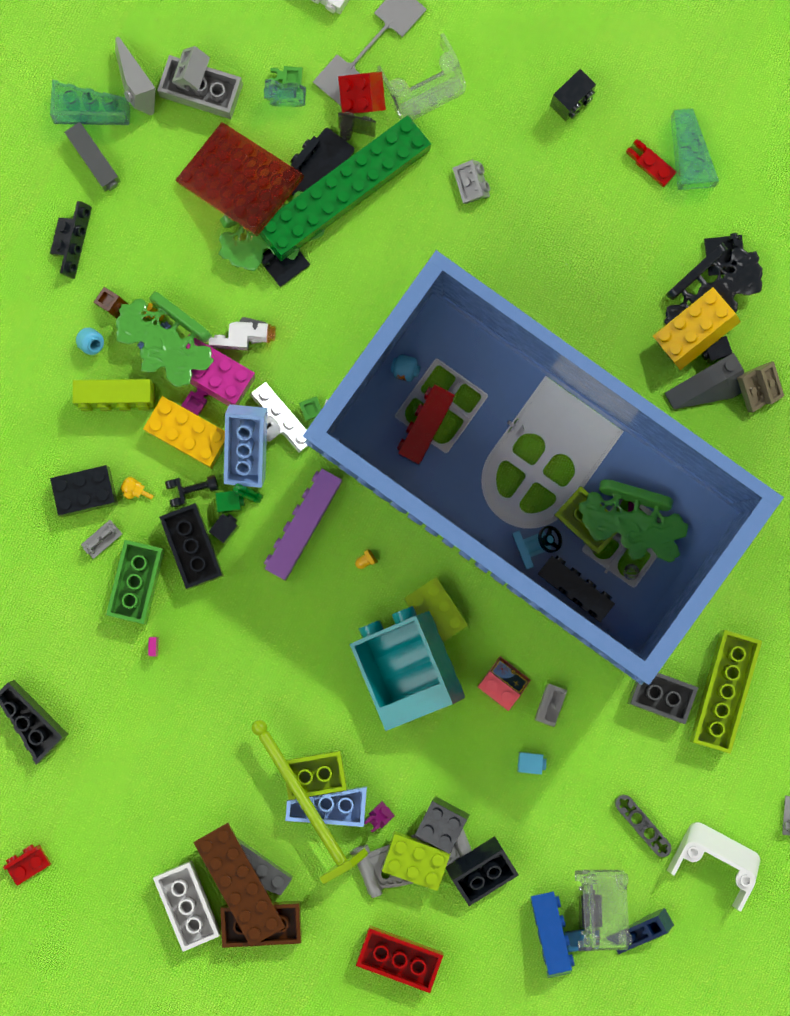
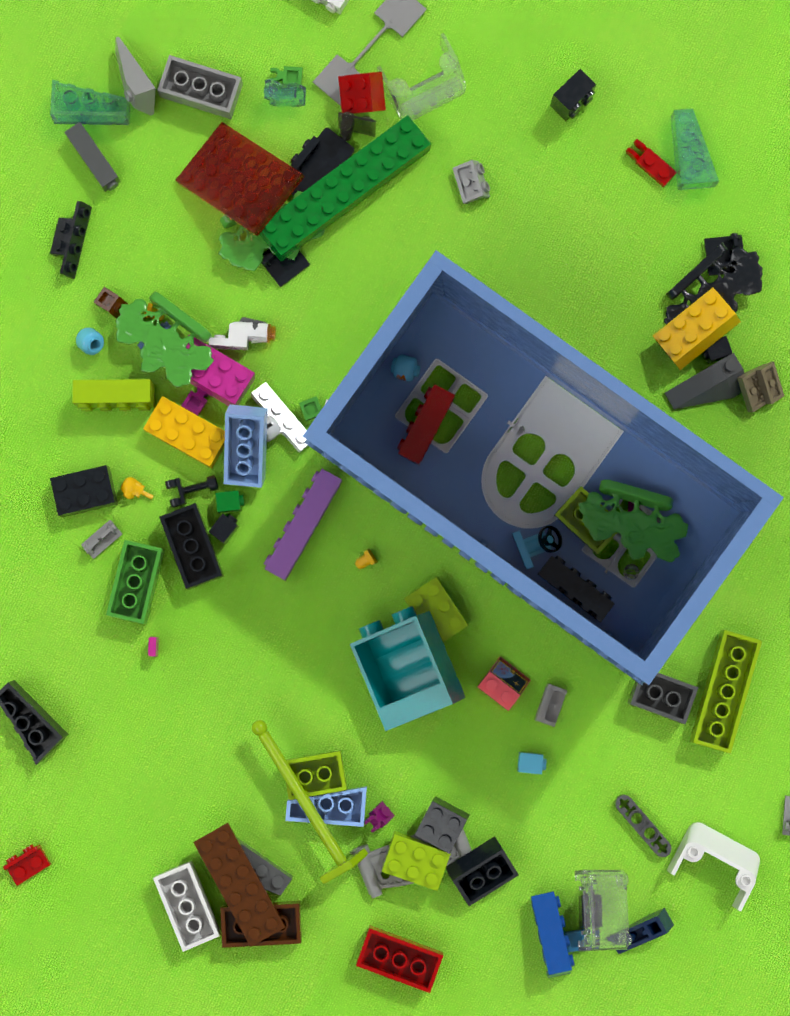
(191, 68): light grey hinge -> none
(247, 493): green axle -> none

